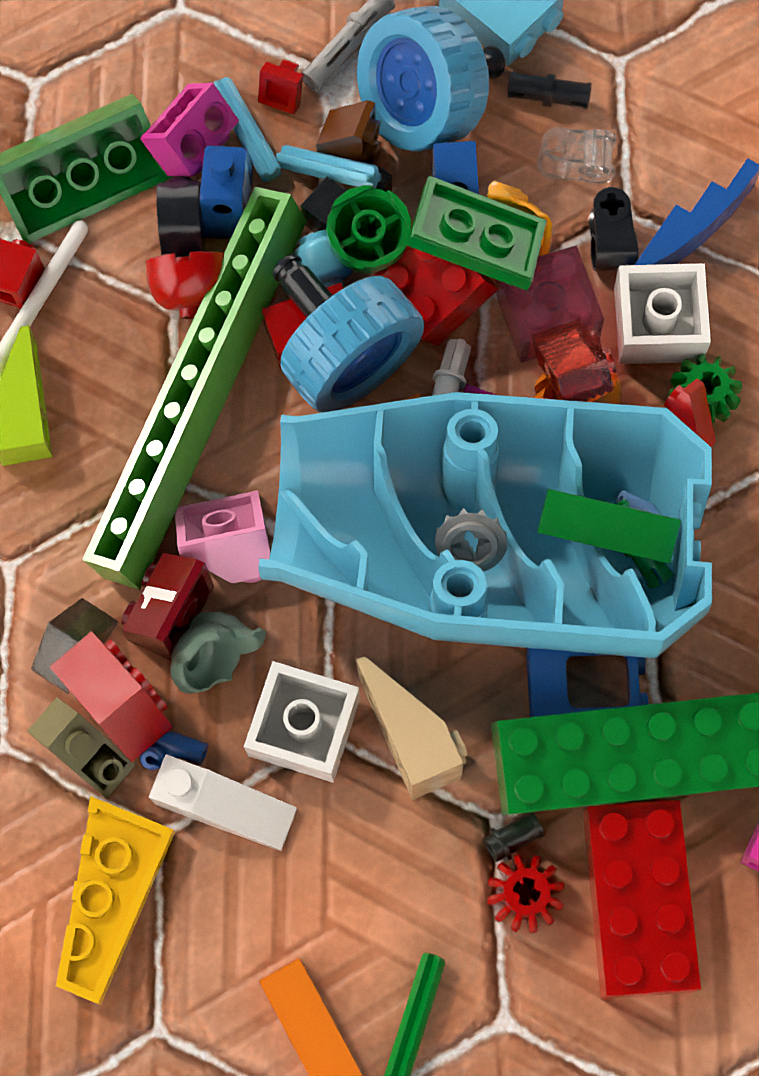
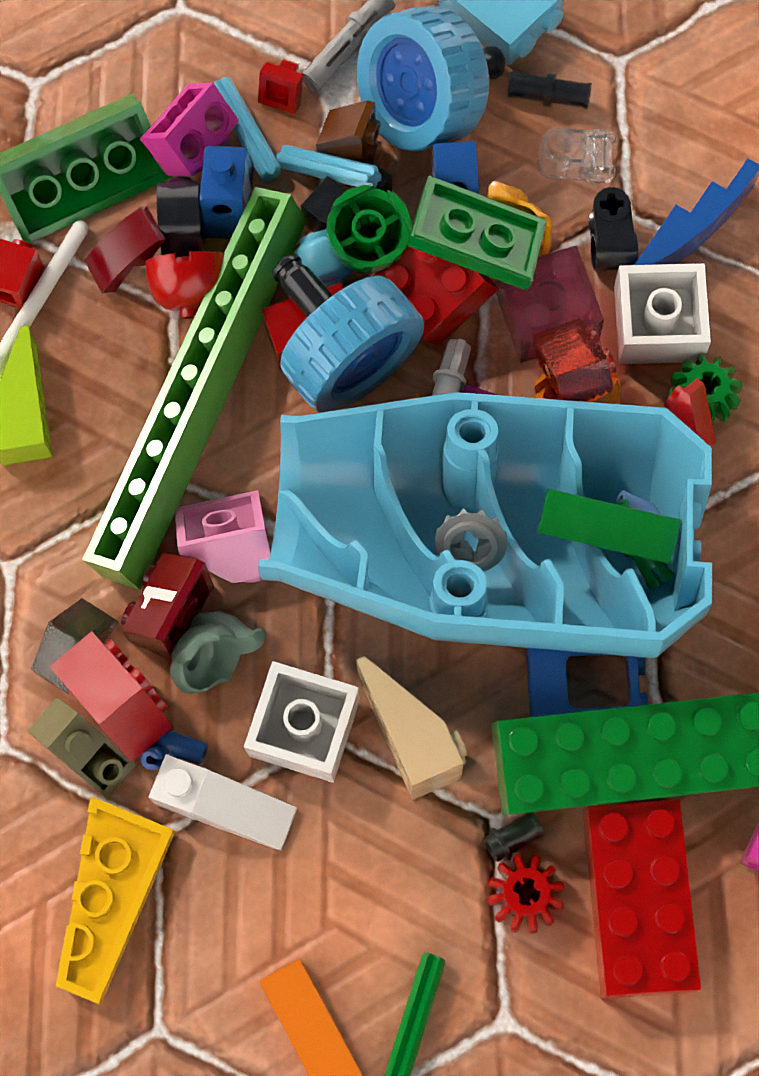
(123, 248): none -> dark red slope

